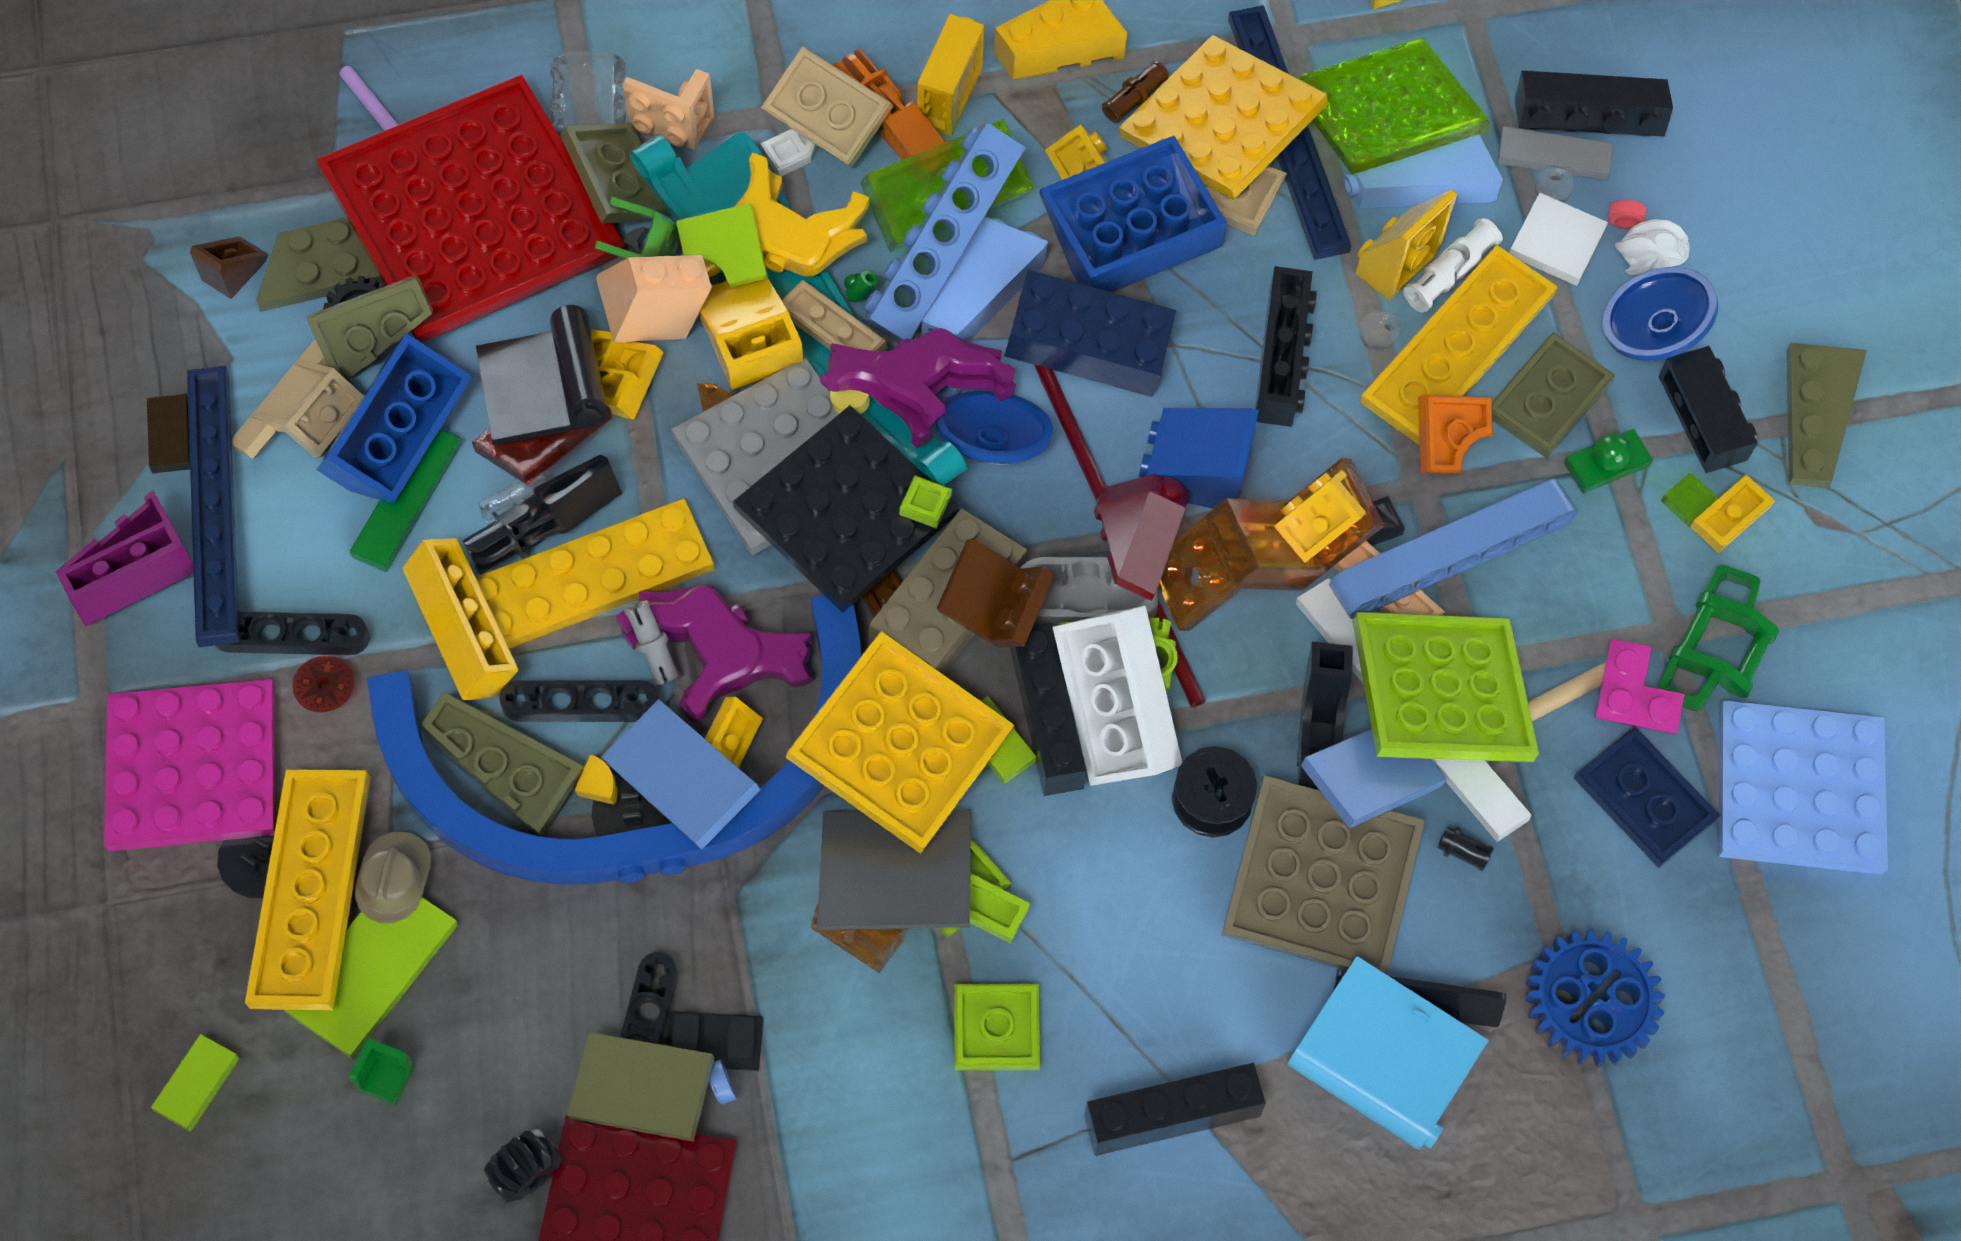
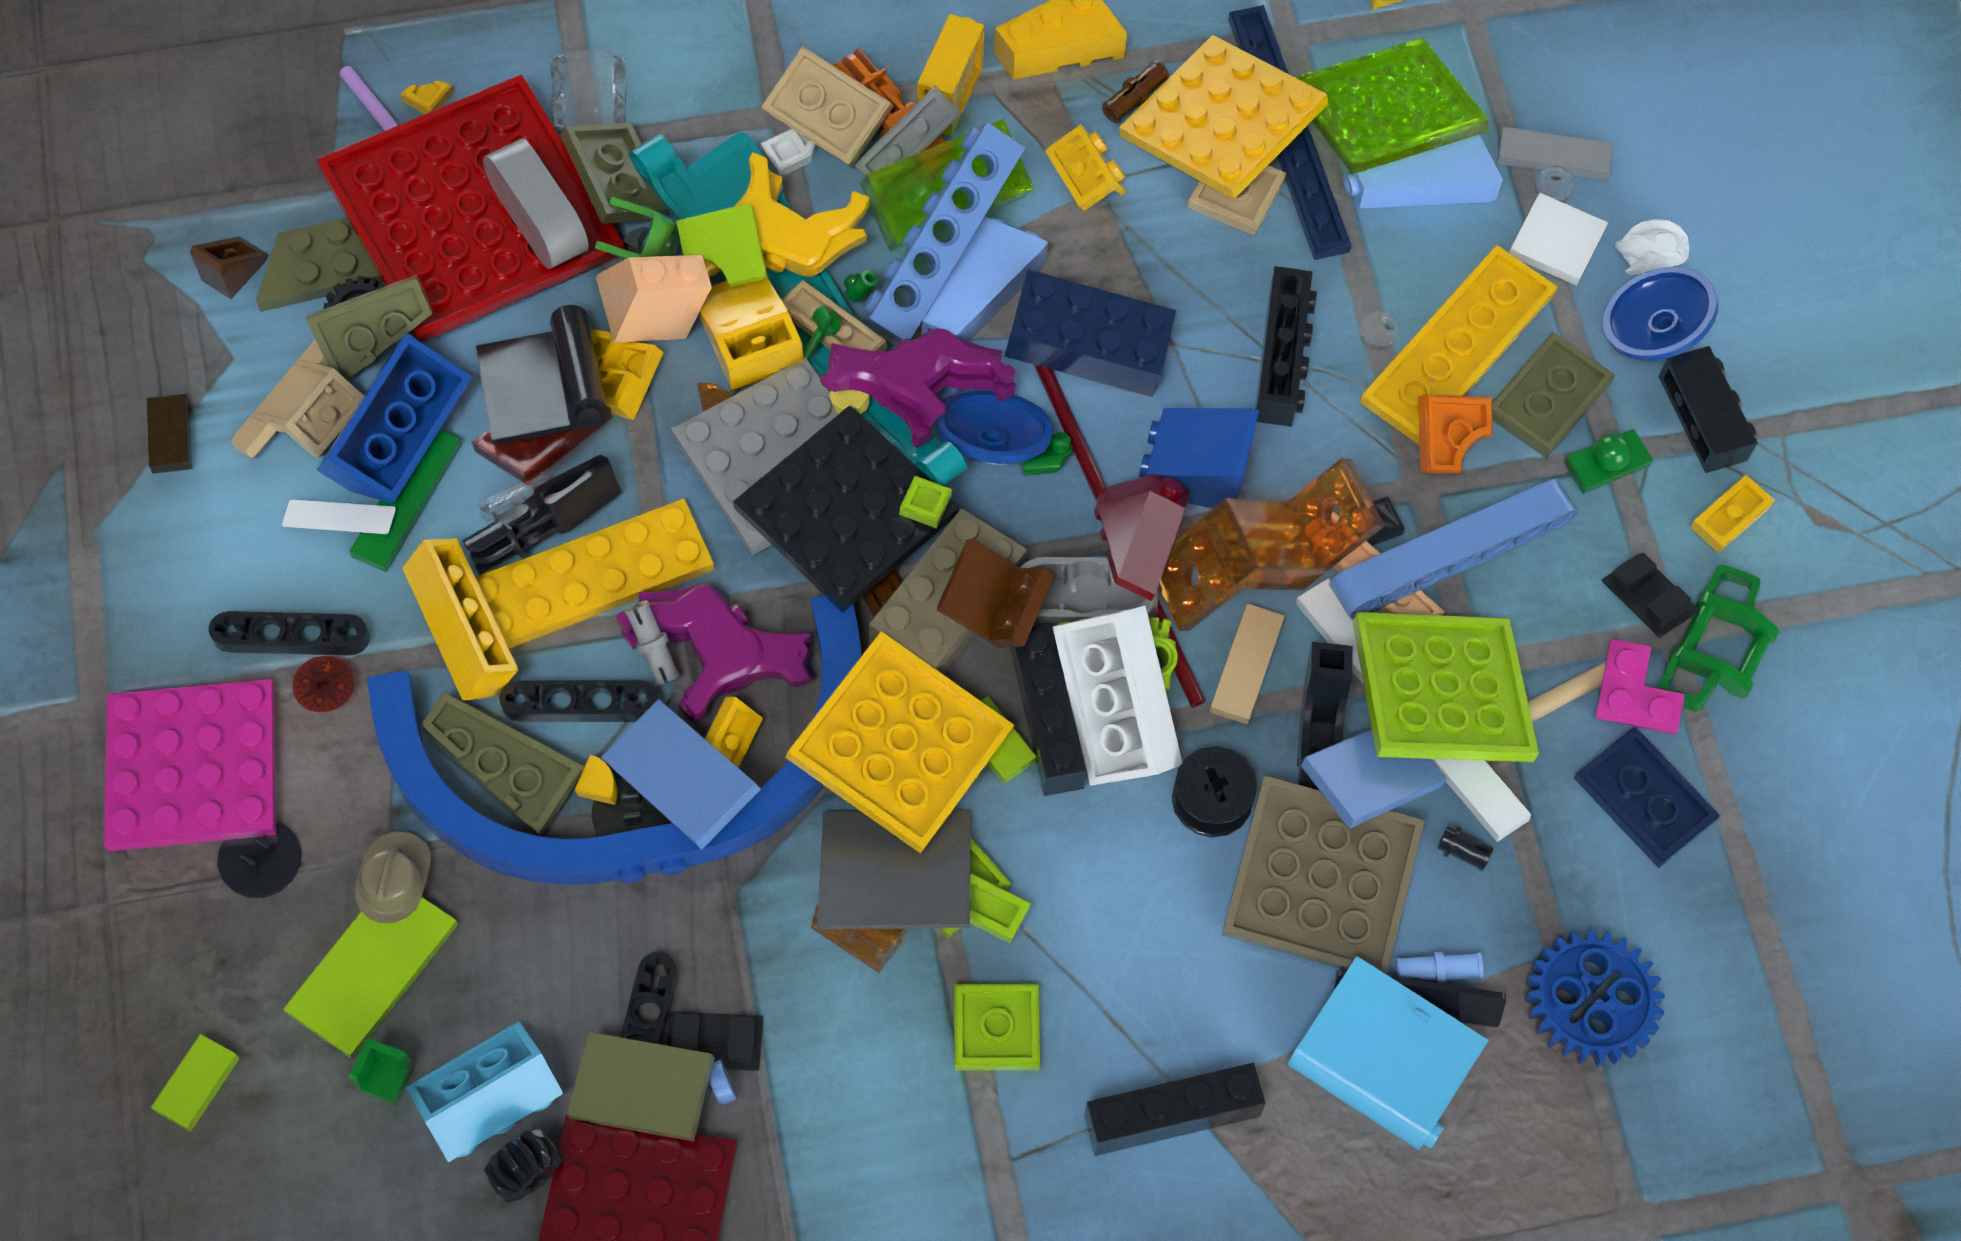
(126, 564): magenta wedge -> none
(212, 507): dark blue tile -> none
(308, 890): yellow plate -> none
(338, 516): none -> white sticker
(427, 96): none -> yellow tile
(484, 1091): none -> medium azure slope
(536, 203): none -> light grey plant
(677, 118): light nougat bracket -> none
(827, 324): none -> green hand
(912, 132): none -> light grey tile
(1052, 459): none -> green arm
(1133, 216): blue slope -> none
(1247, 664): none -> tan tile
(1320, 517): yellow bracket -> none
(1405, 245): yellow slope -> none
(1440, 967): none -> light blue pin
(1452, 265): white piece -> none
(1593, 103): black brick -> none
(1626, 213): coral tile -> none
(1650, 594): none -> black piece
(1689, 499): clear neon green tile -> none
(1802, 787): light blue plate -> none
(1819, 405): olive wing -> none

